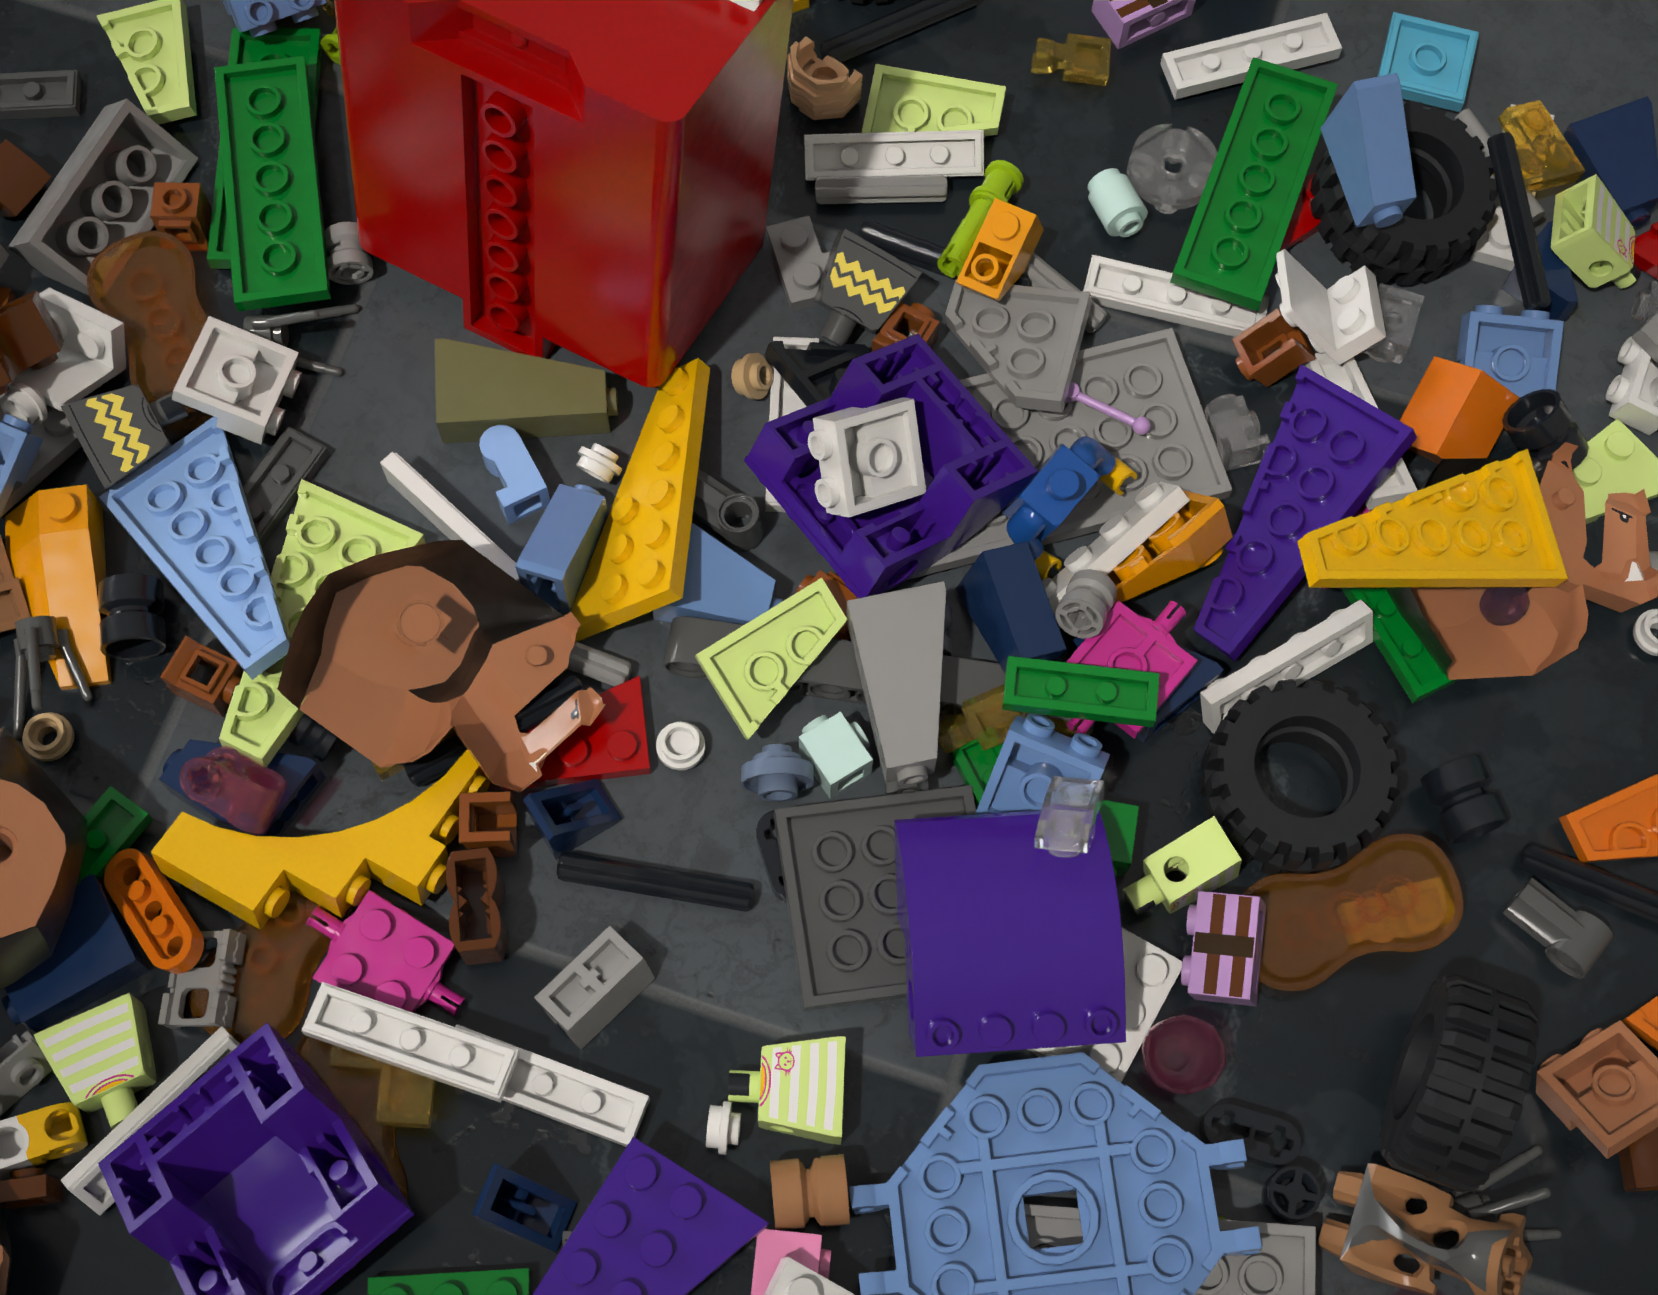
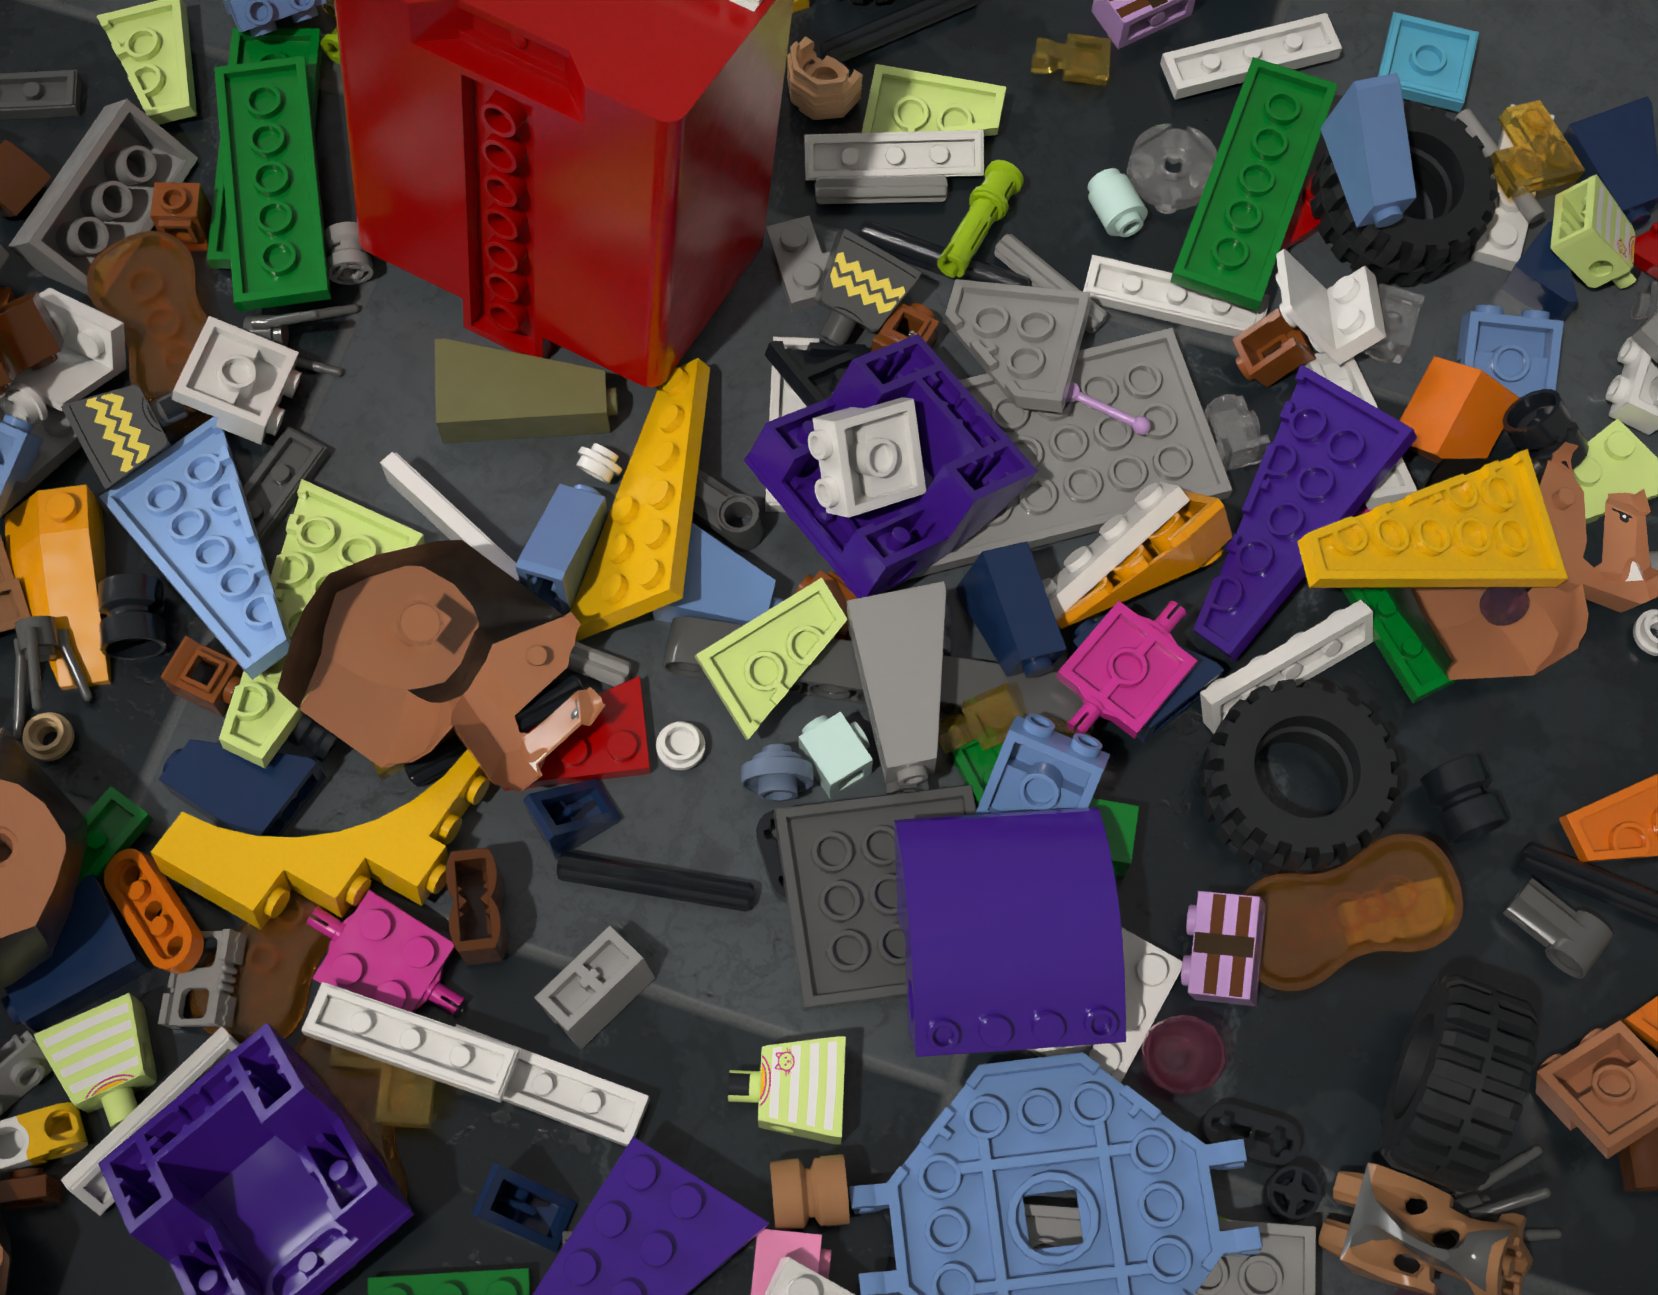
(238, 789): clear pink piece -> none
(488, 822): dark orange window -> none
(511, 462): light blue leg -> none
(722, 1127): white plate -> none
(752, 376): tan plate -> none
(1001, 250): light orange slope -> none
(1057, 490): blue torso -> none
(1069, 816): clear slope -> none
(1080, 691): green plate -> none
(1086, 603): light grey wheel -> none
(1200, 854): yellowish green torso -> none
(1518, 221): black axle -> none

